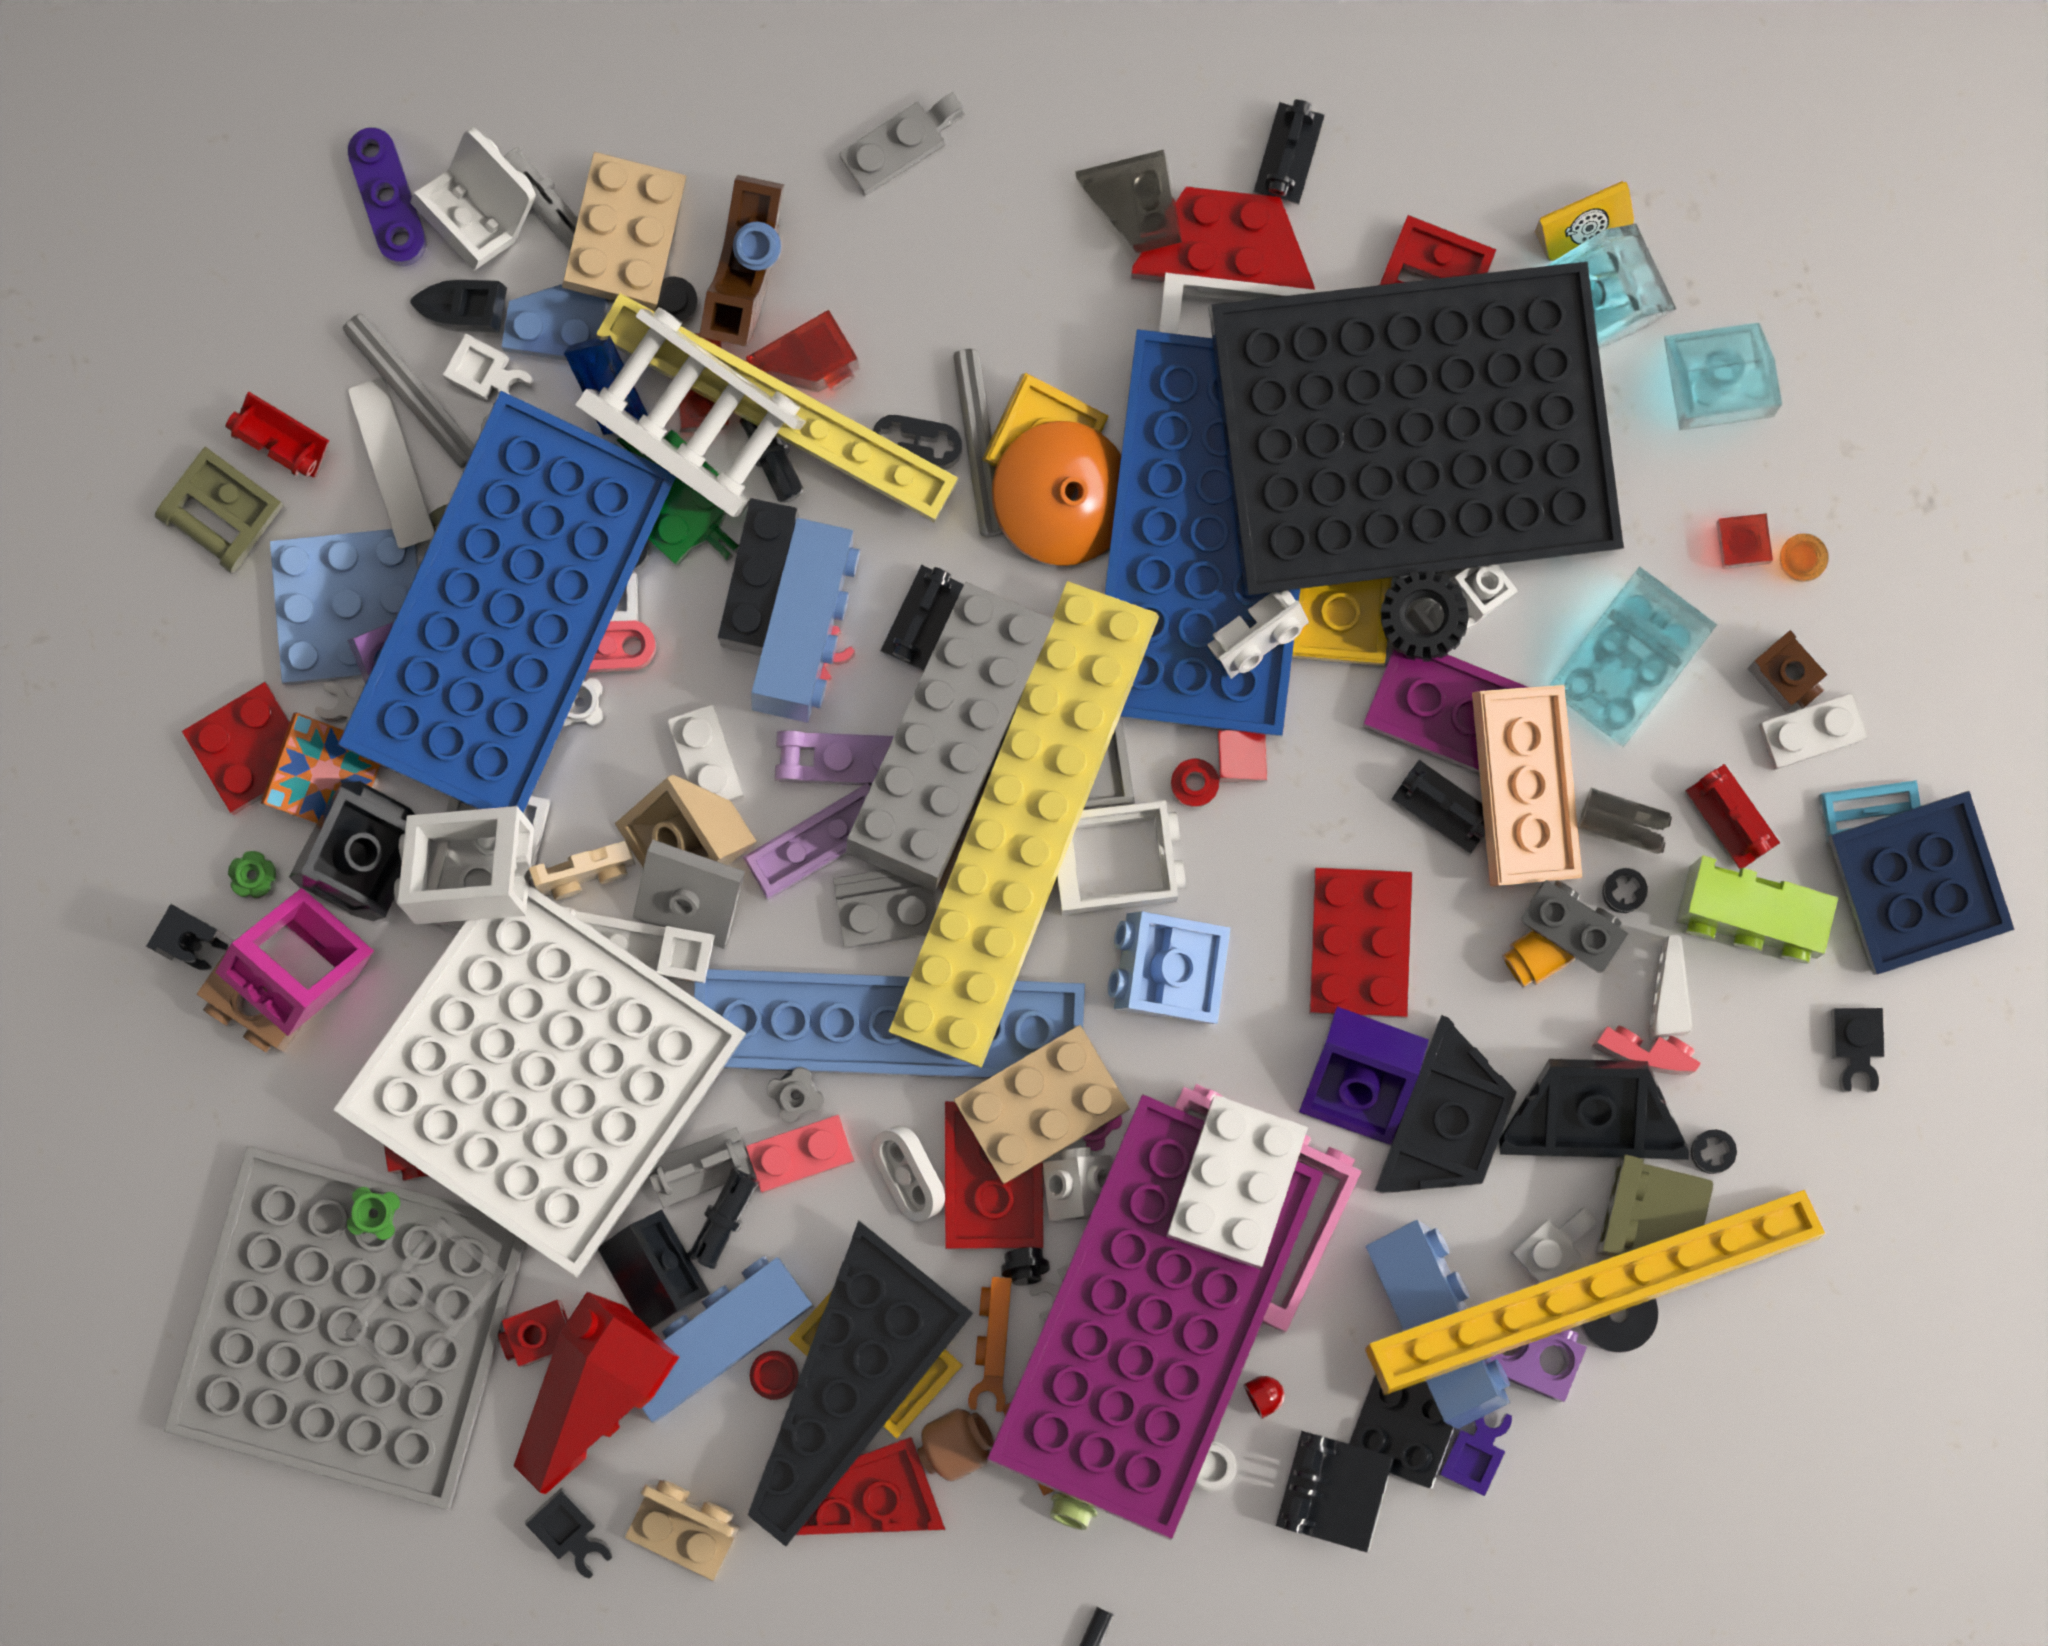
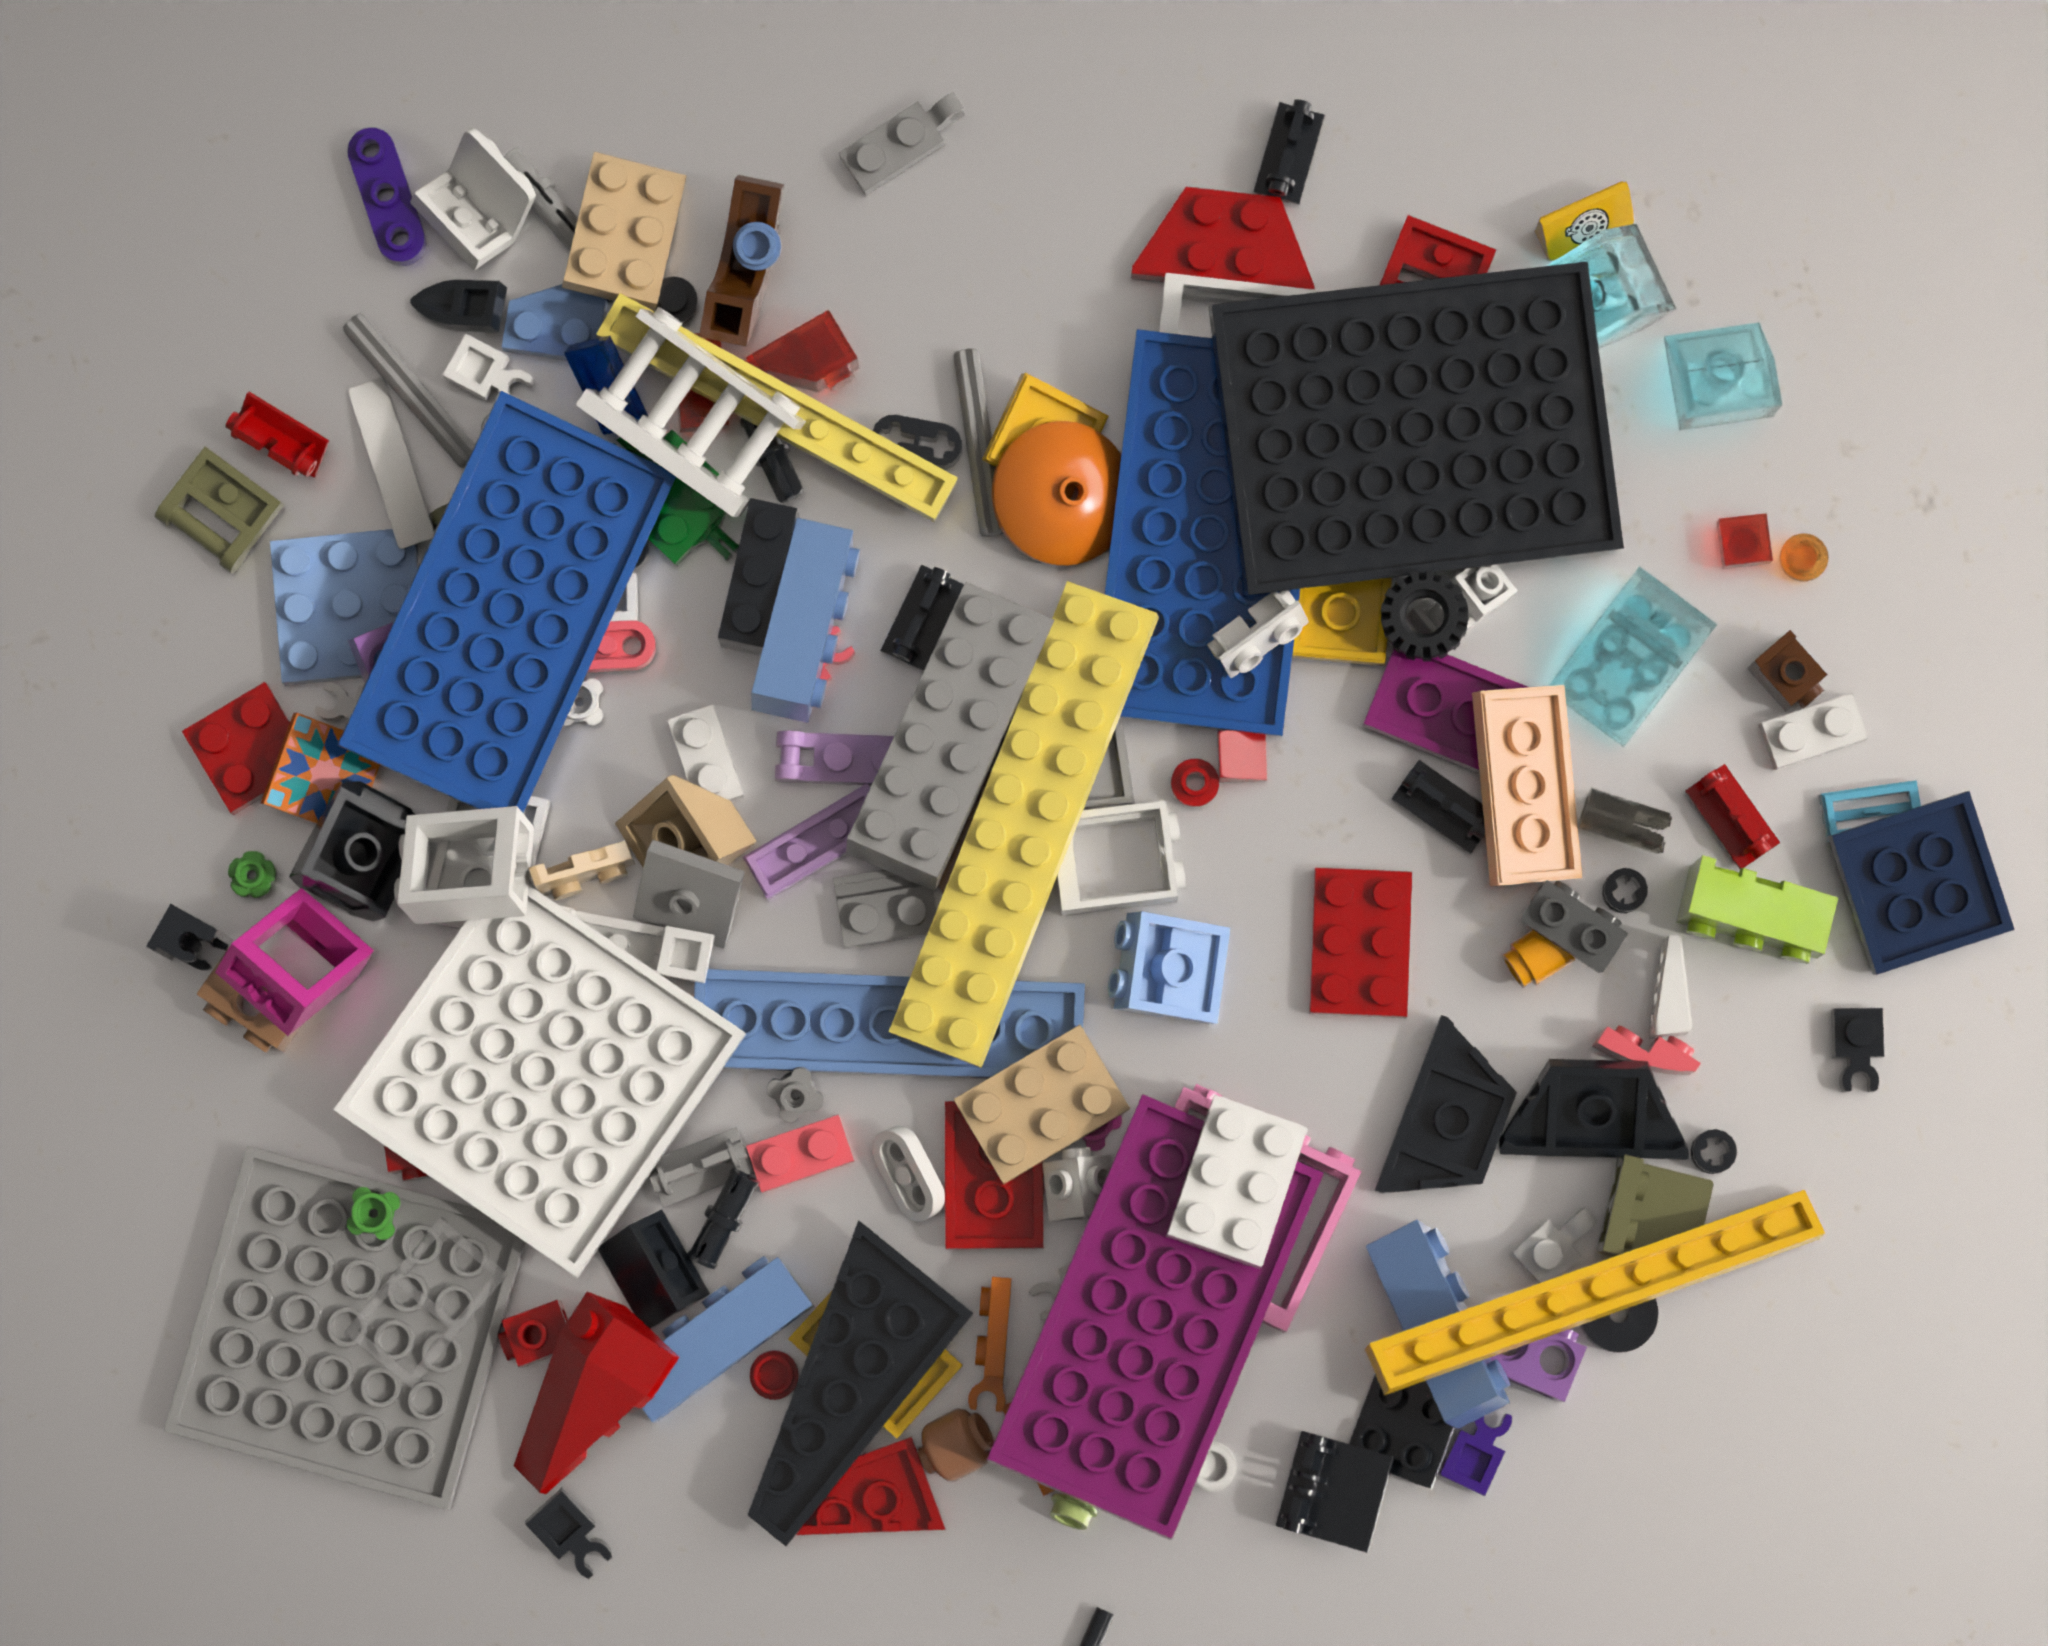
(682, 1530): tan bracket -> none
(1025, 1265): black plate -> none
(1136, 199): clear smoke wing -> none
(1265, 1395): red hinge -> none
(1364, 1075): dark purple slope -> none

